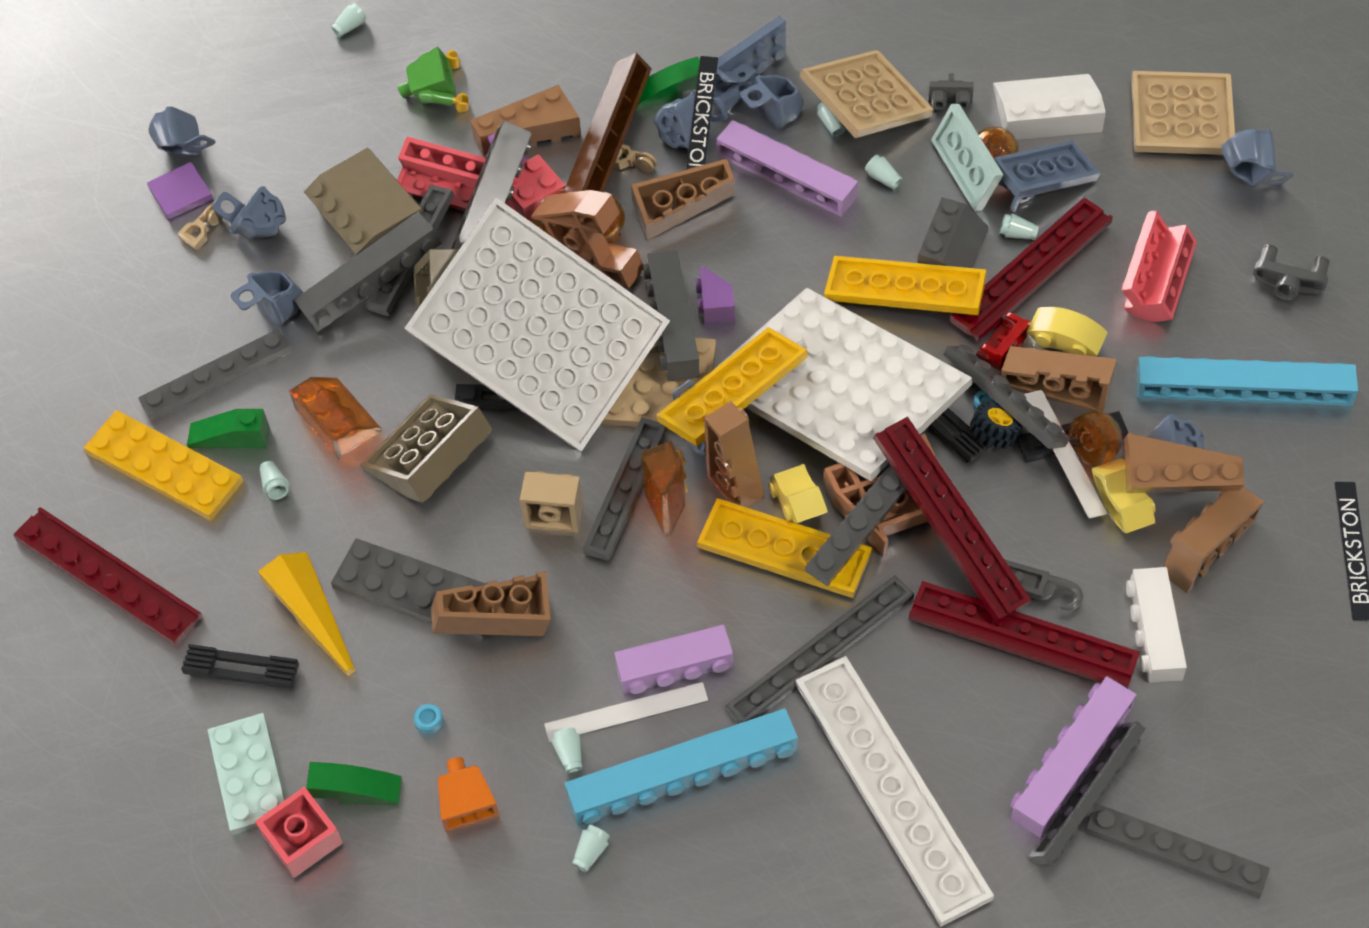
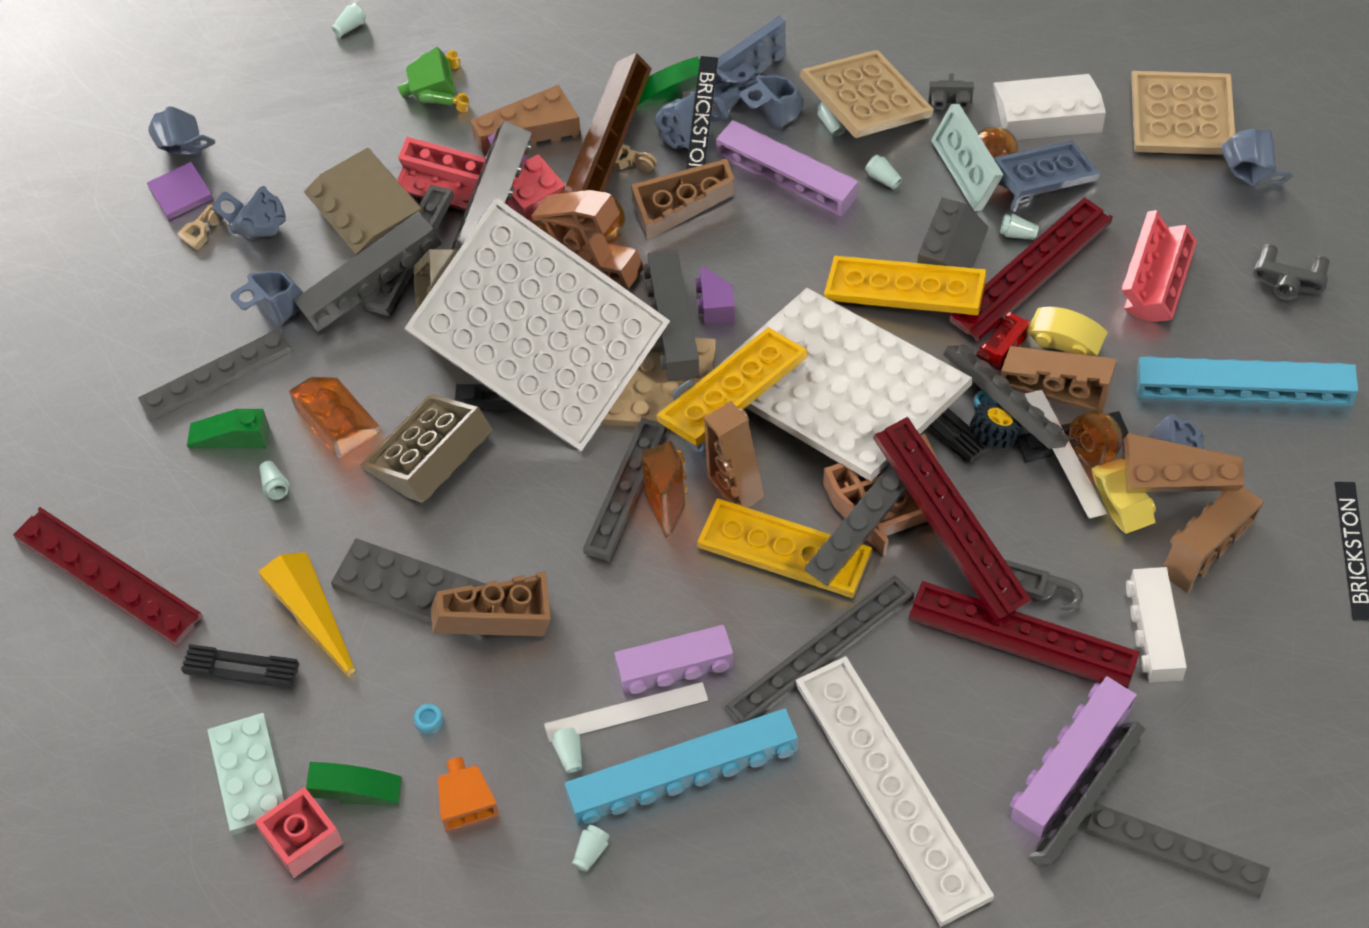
(163, 465): yellow plate -> none
(551, 501): tan brick -> none
(797, 494): light yellow brick -> none

